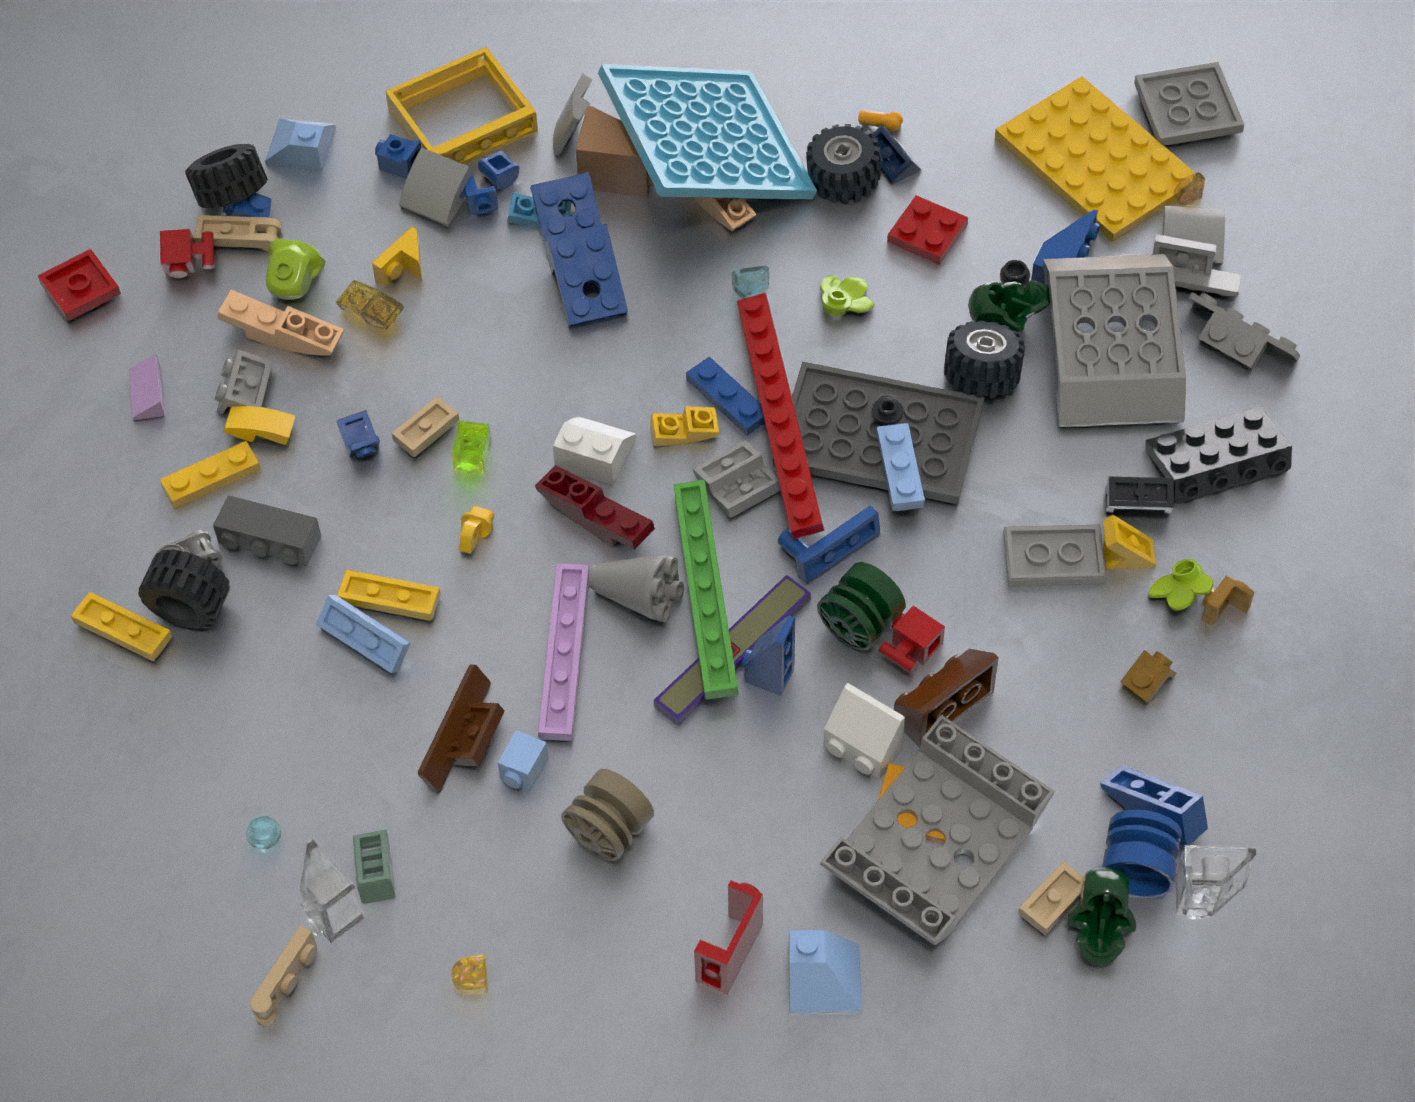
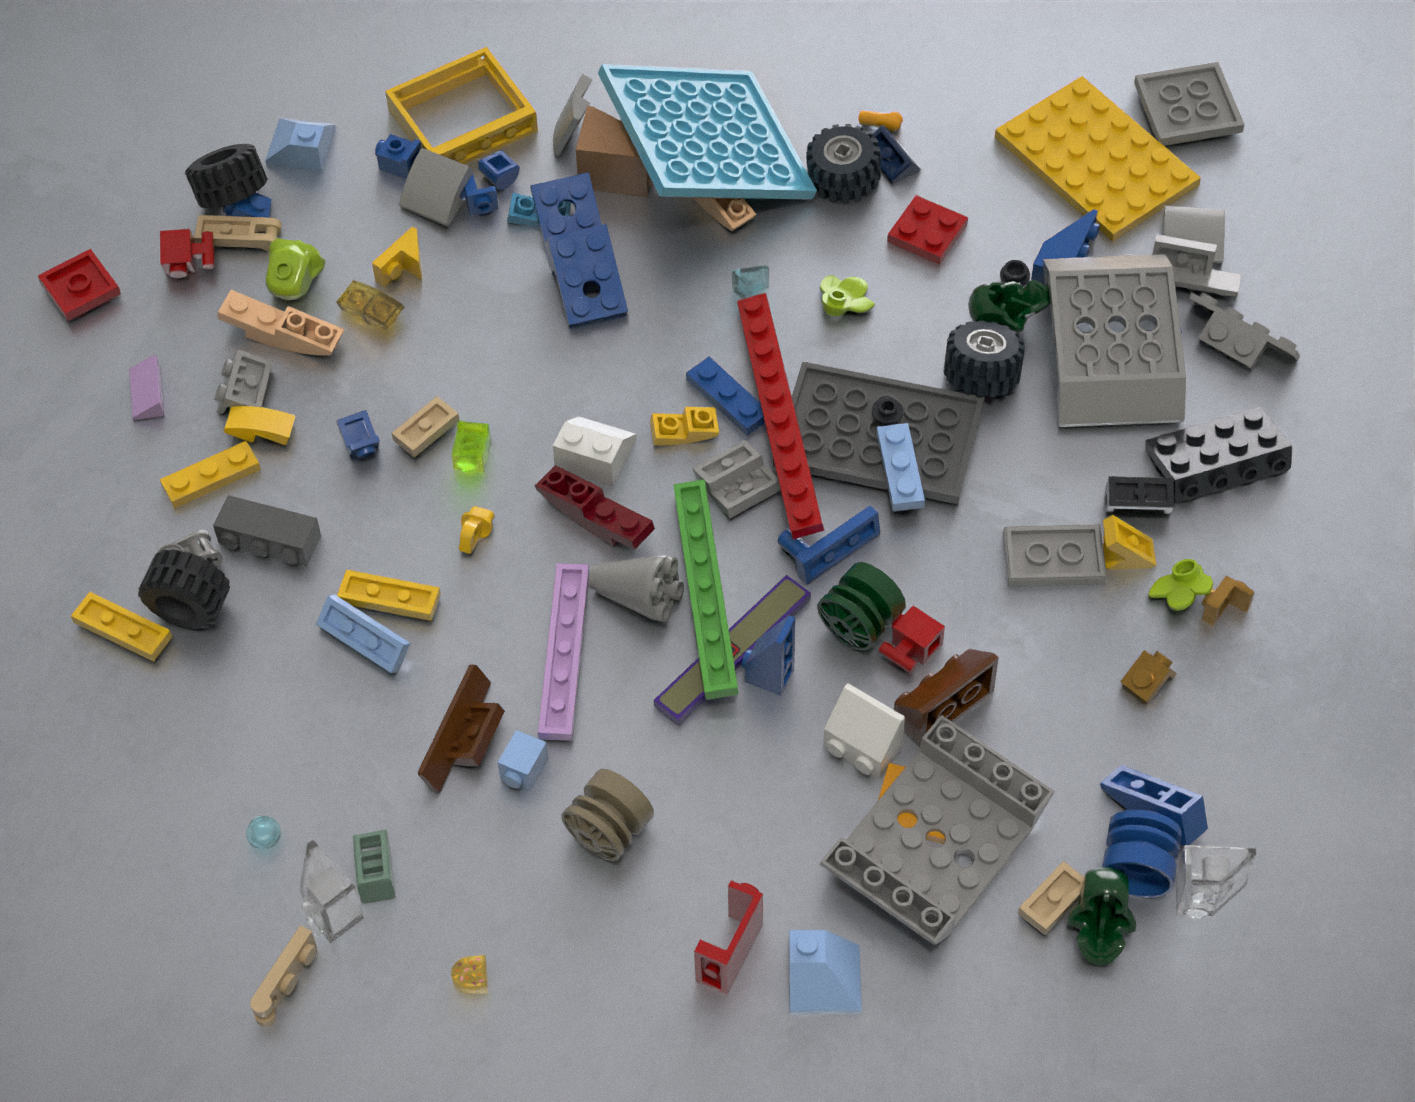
(1190, 189): clear yellow tile -> none

